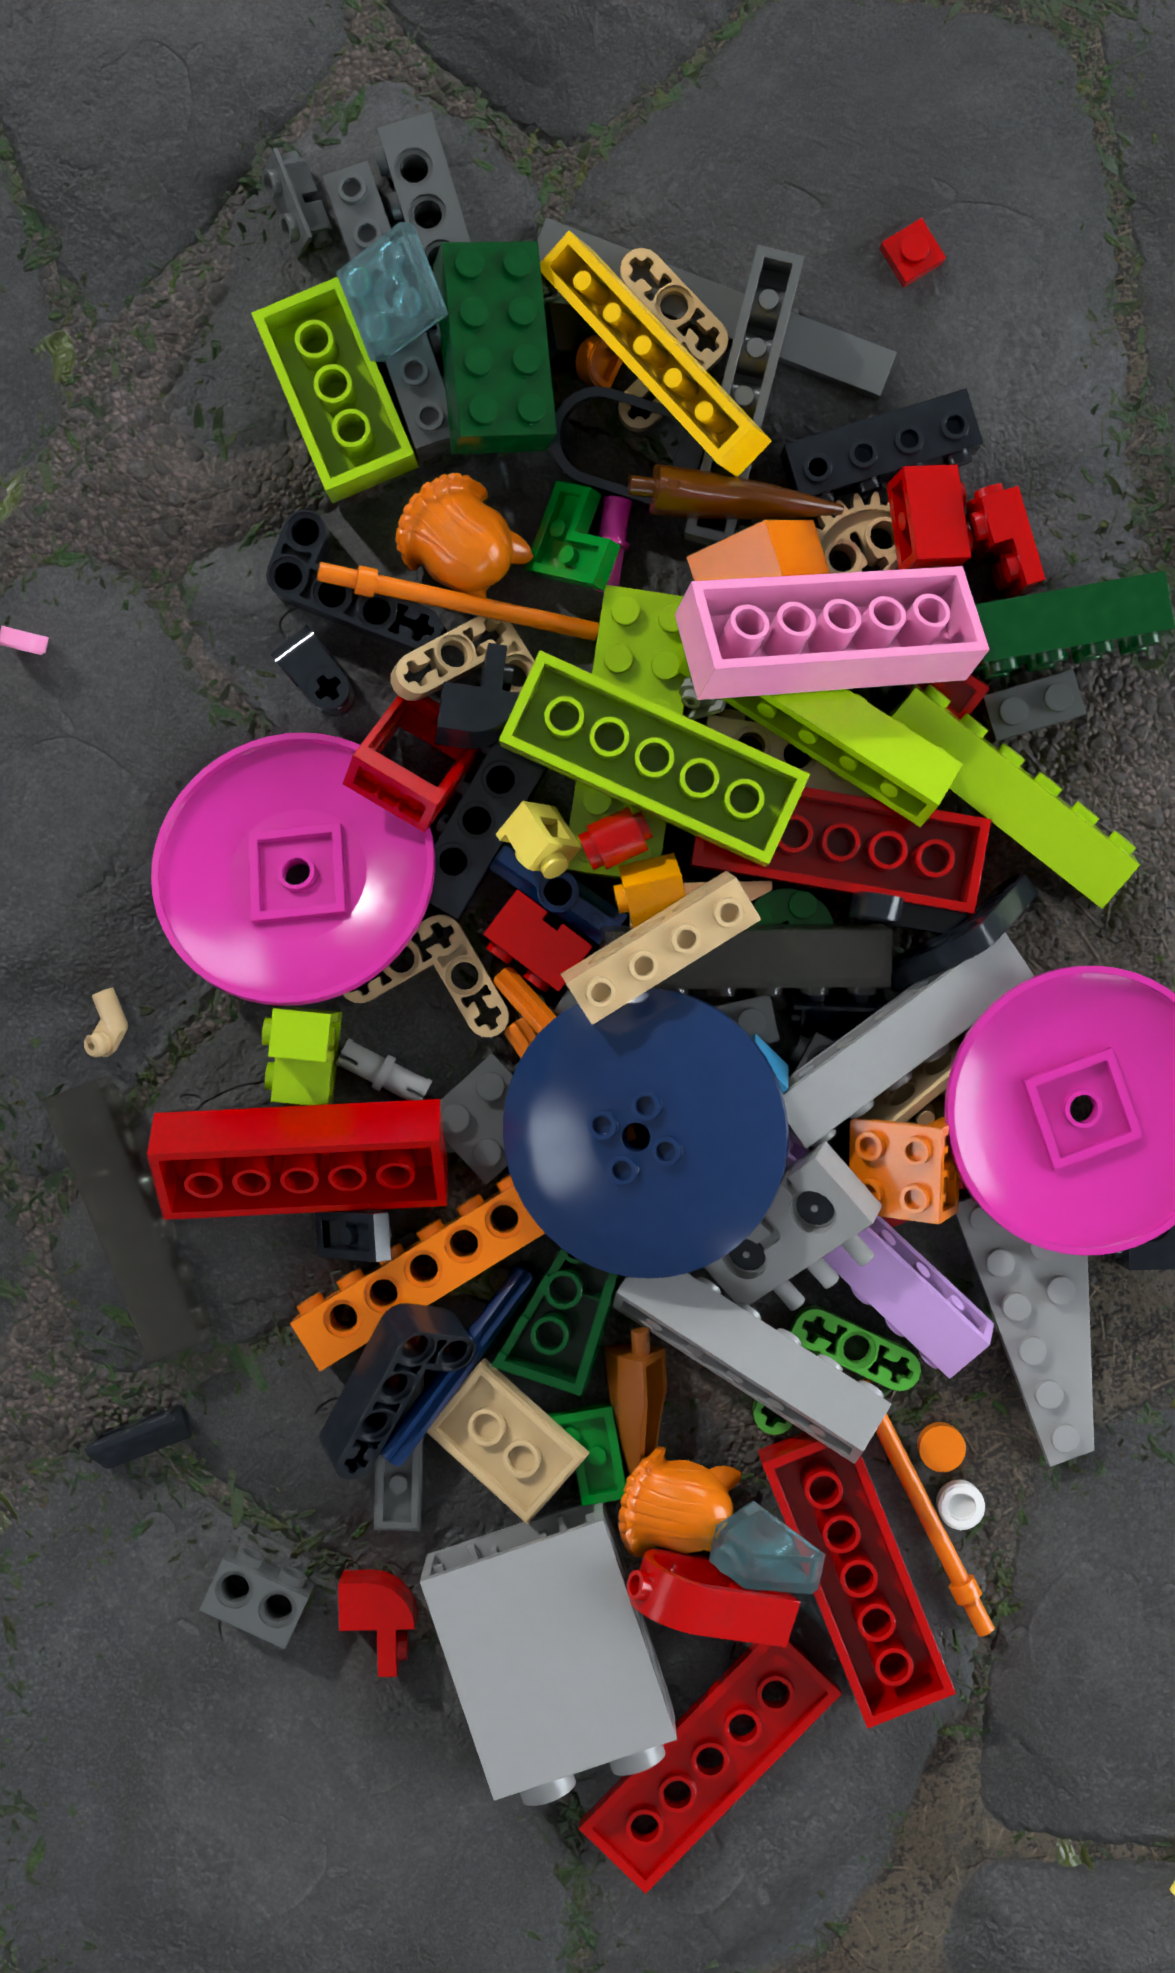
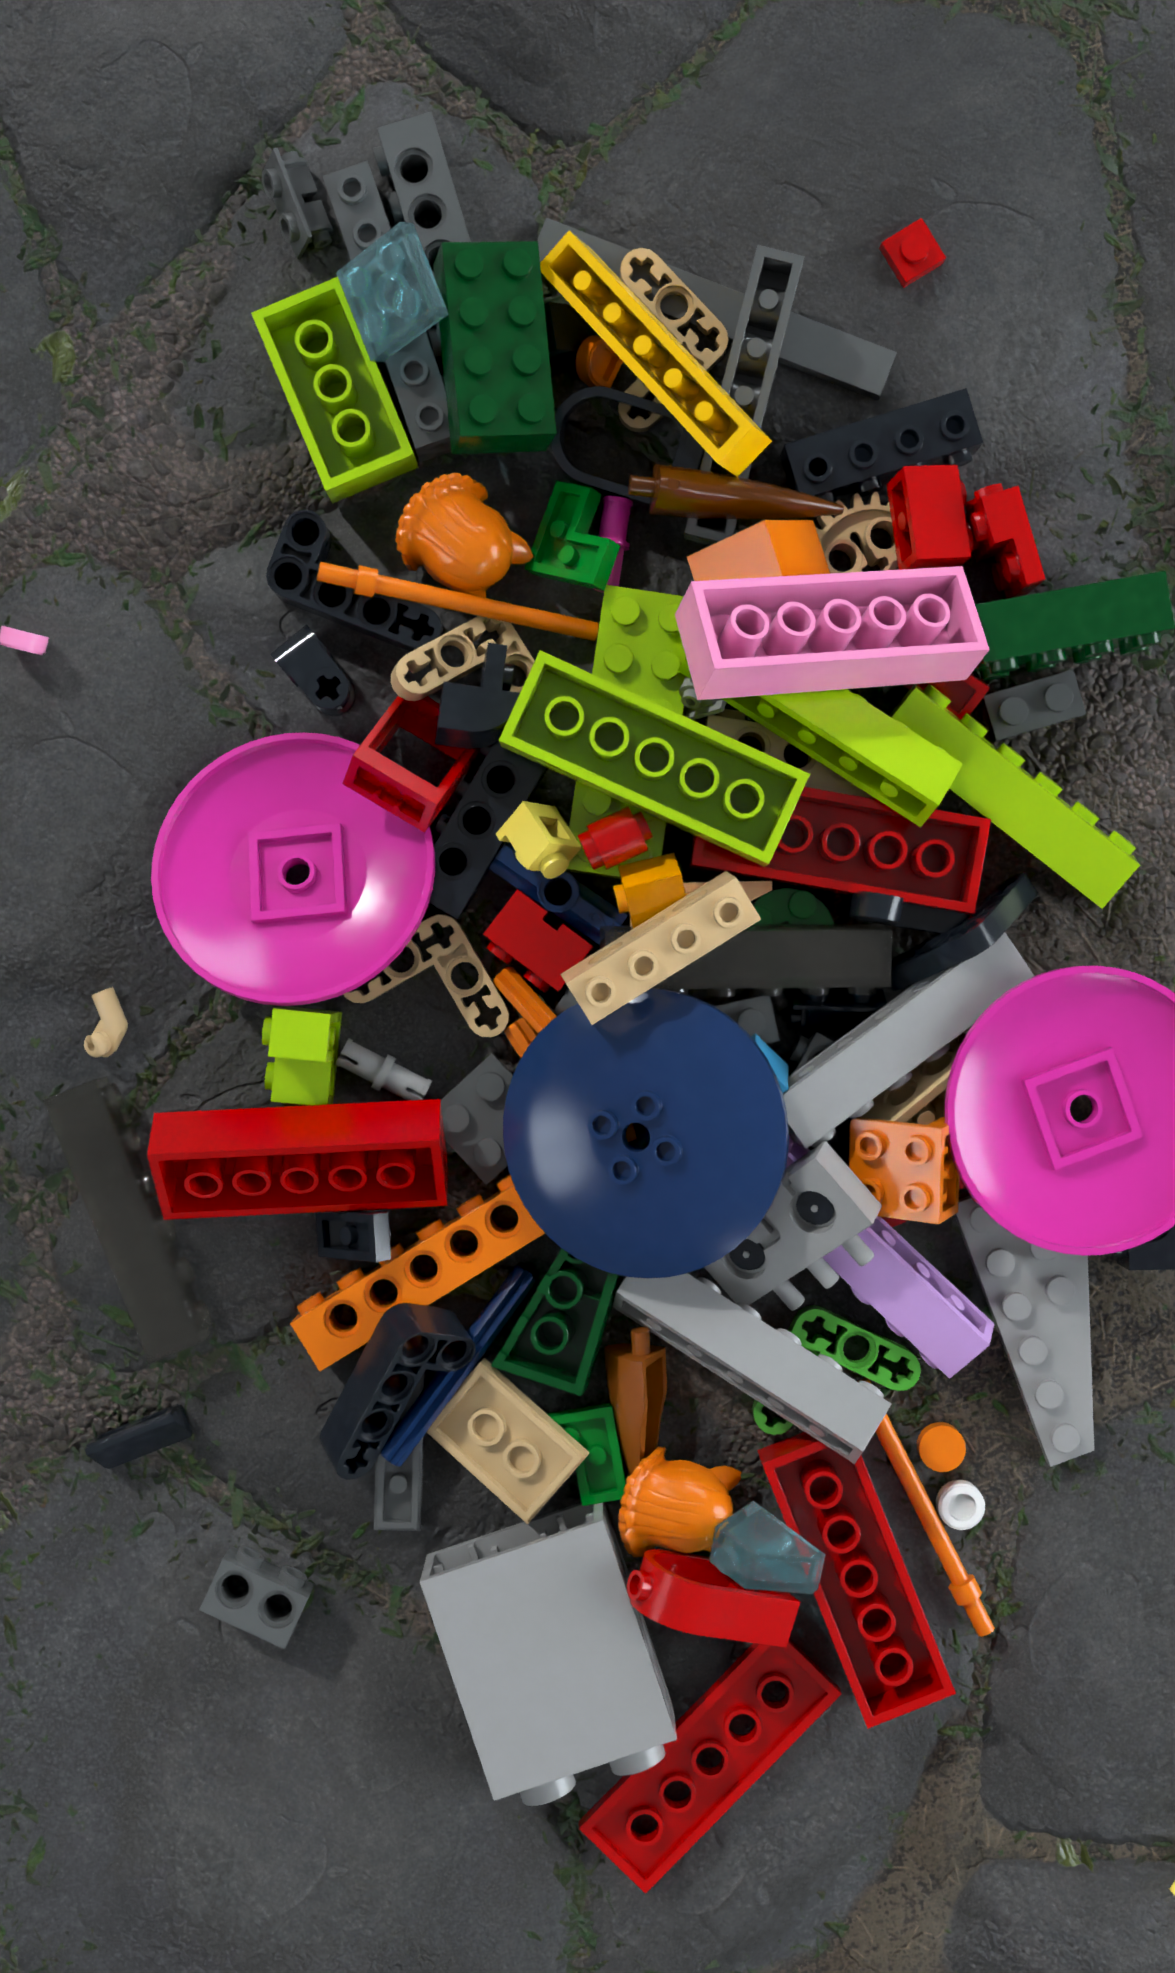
(379, 1603): red brick -> none

